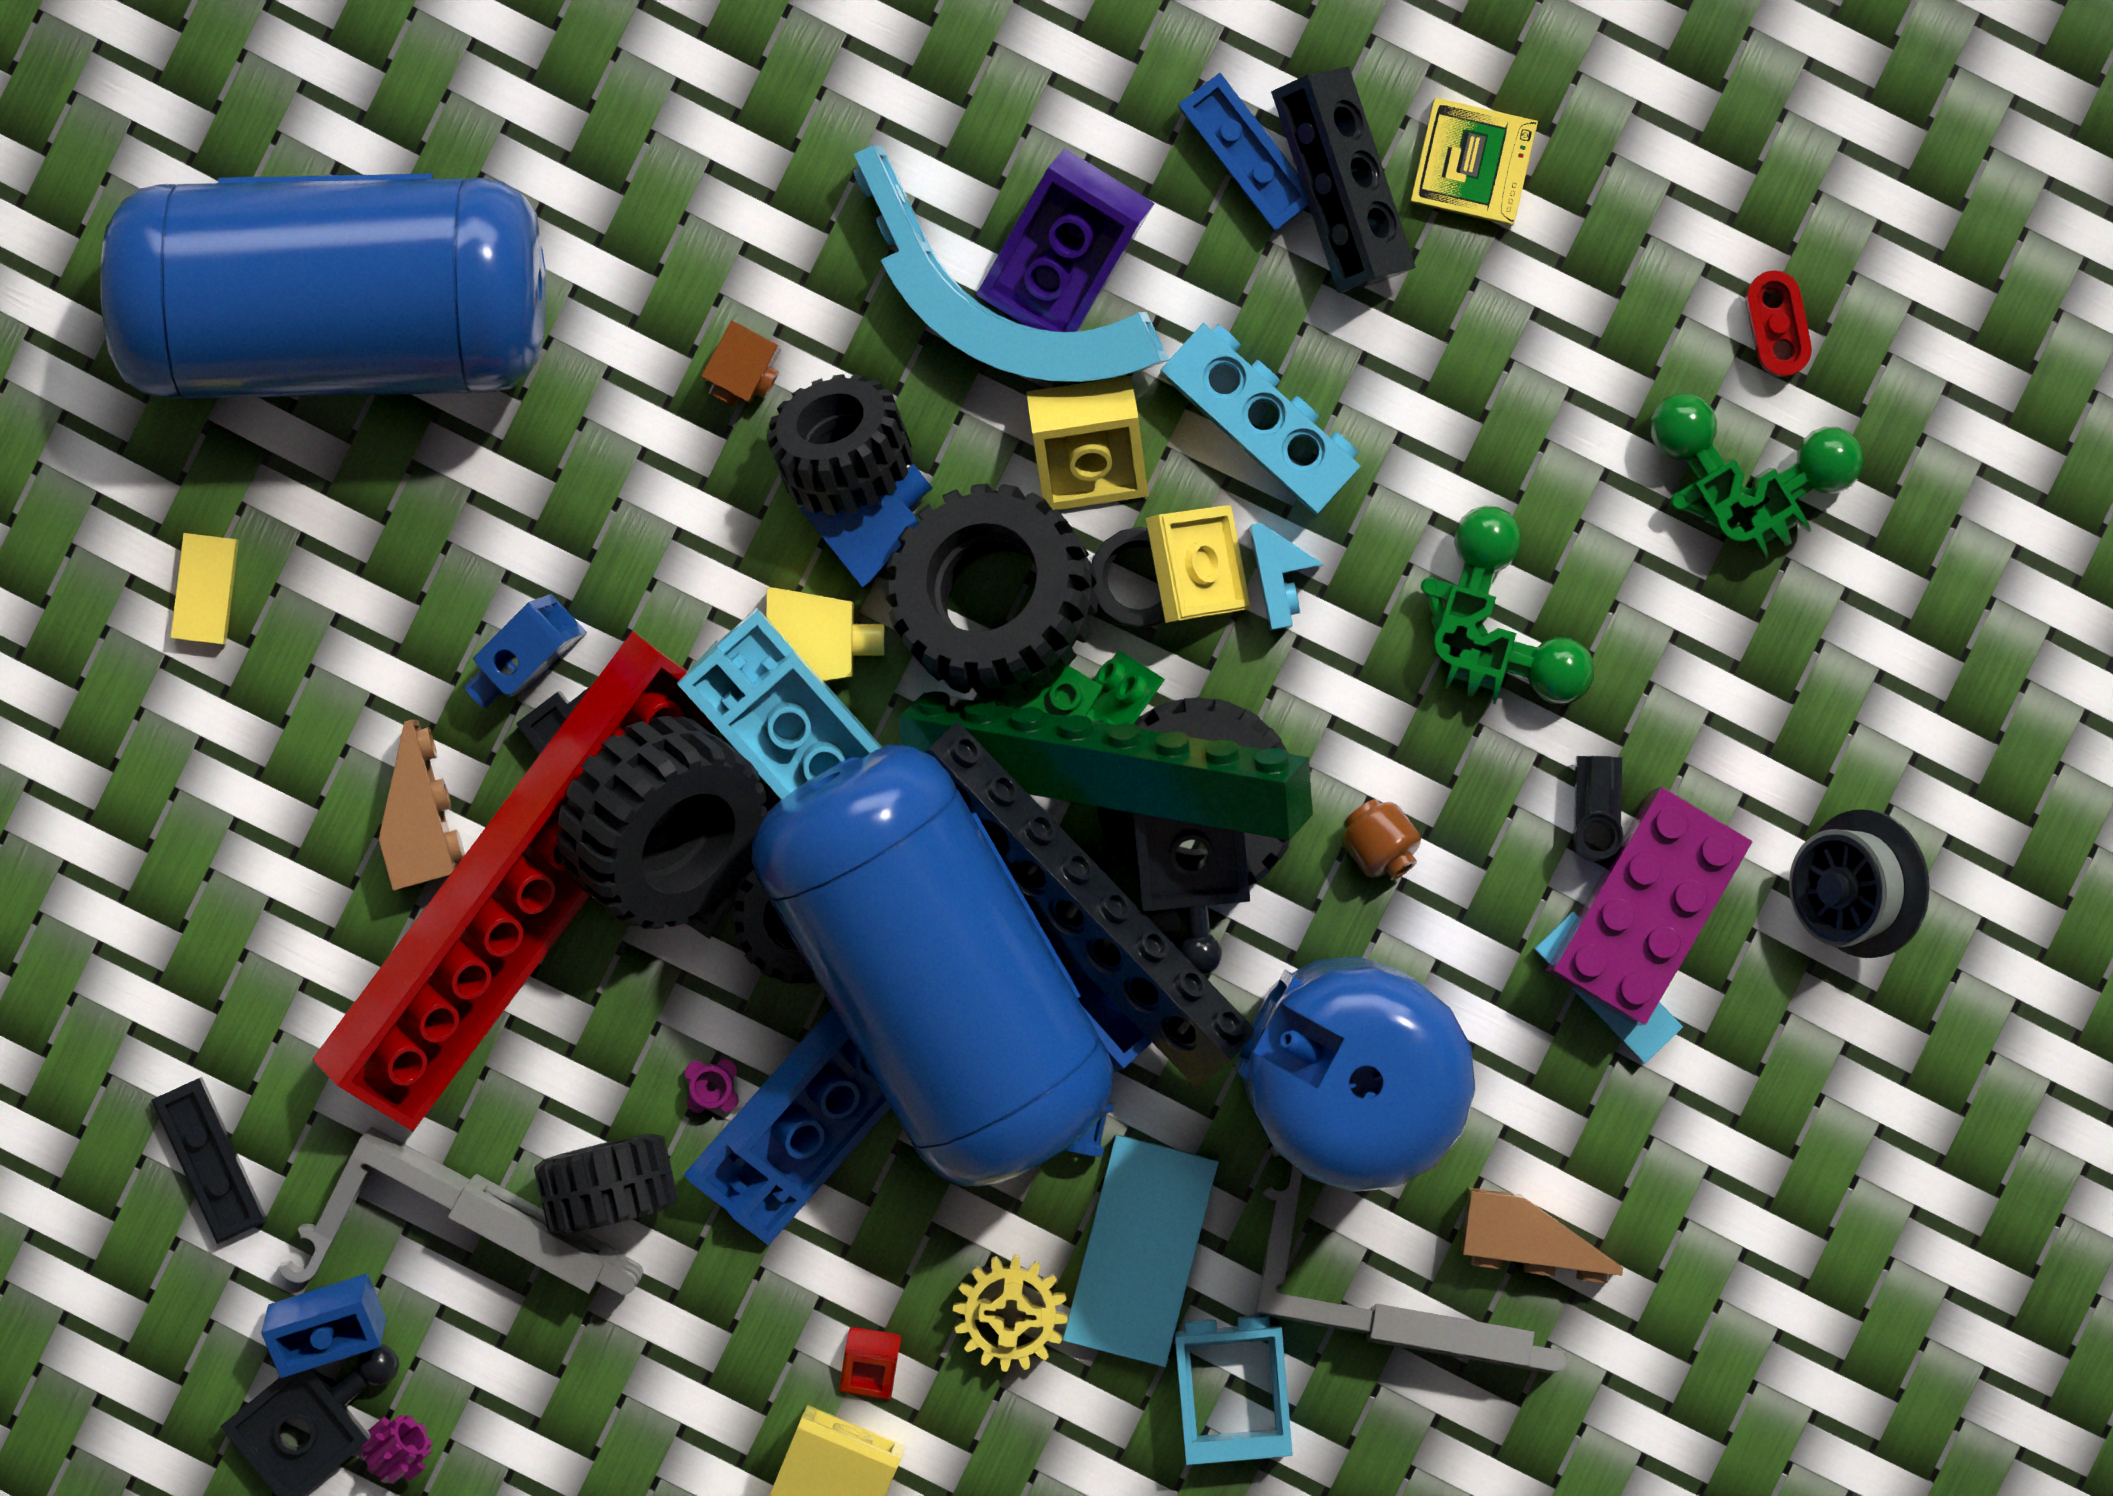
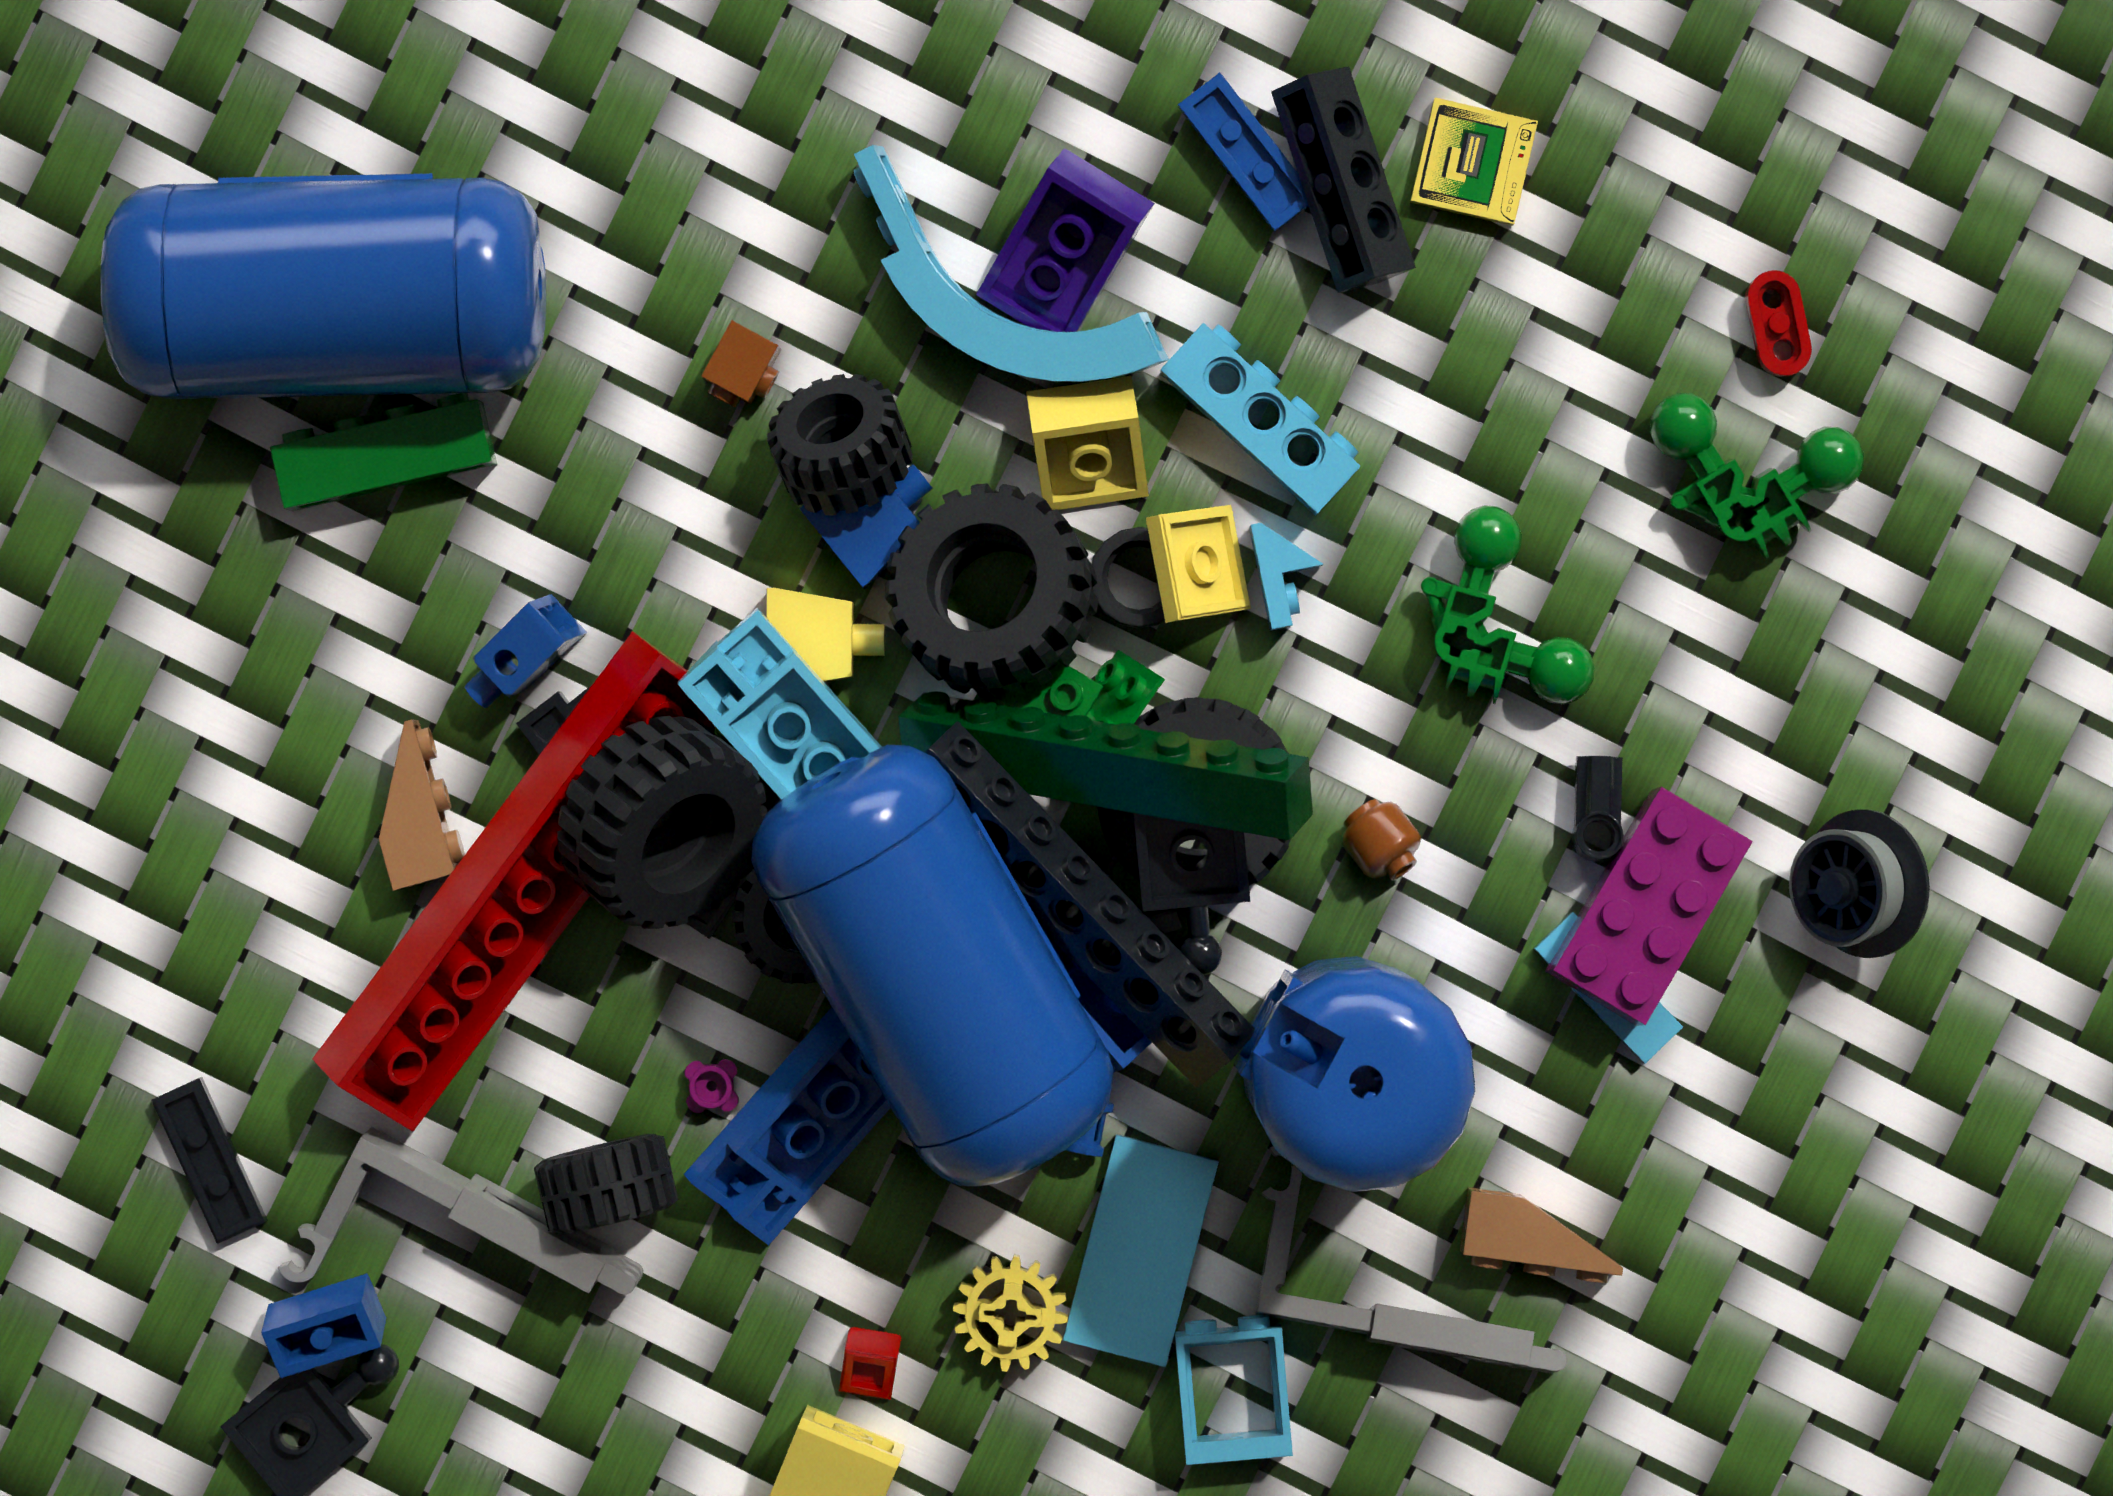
(204, 588): light yellow tile -> none
(384, 453): none -> green brick
(396, 1449): magenta gear -> none

